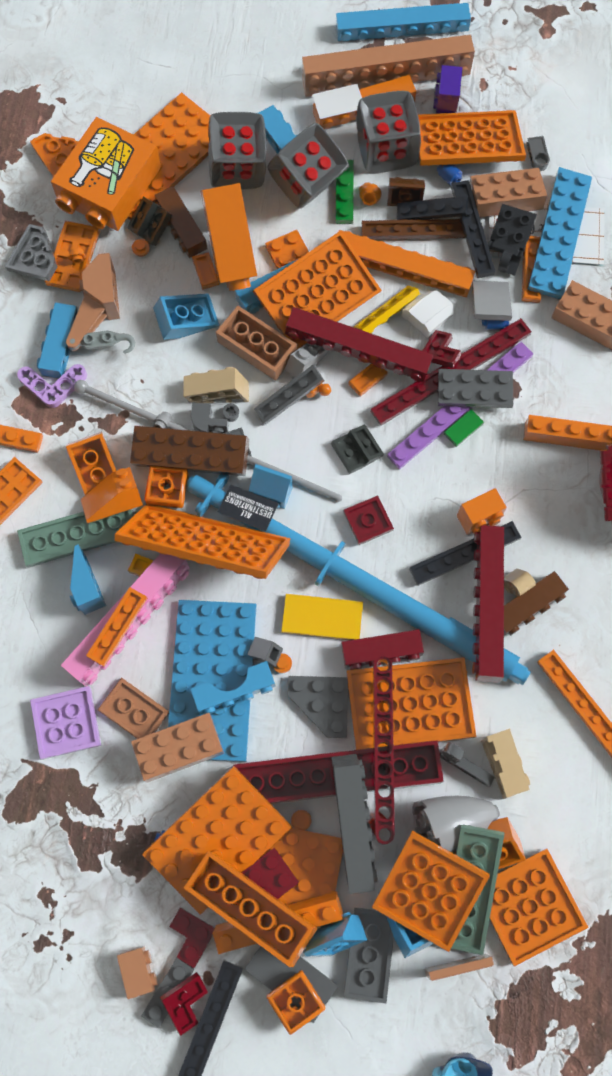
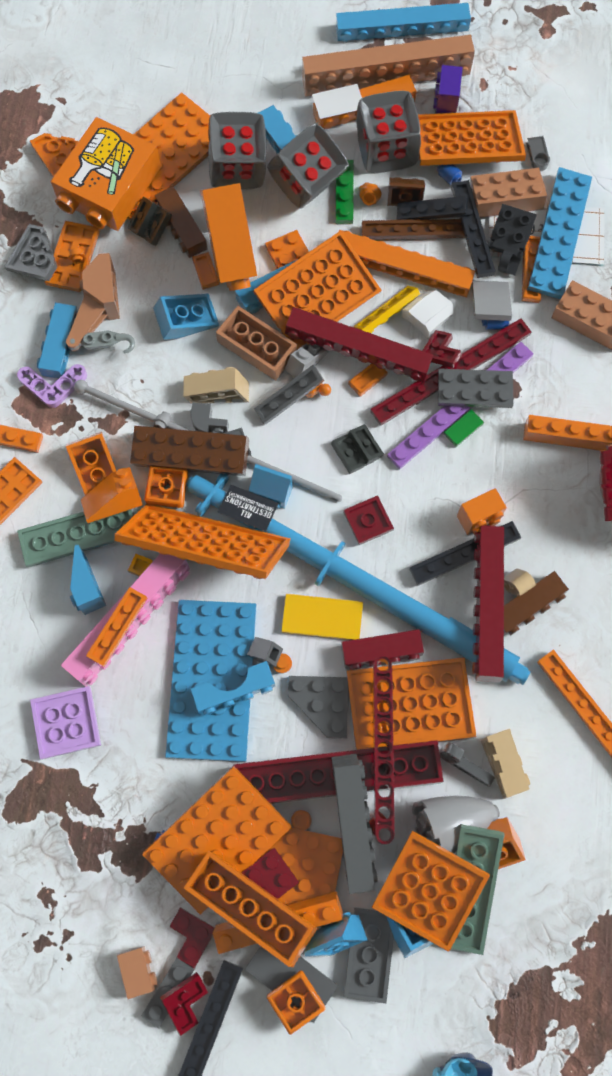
(133, 710): nougat tile -> none
(140, 247): orange plate -> none
(177, 747): nougat brick -> none
(227, 408): dark grey bush -> none
(459, 967): nougat tile -> none
(533, 908): orange plate -> none

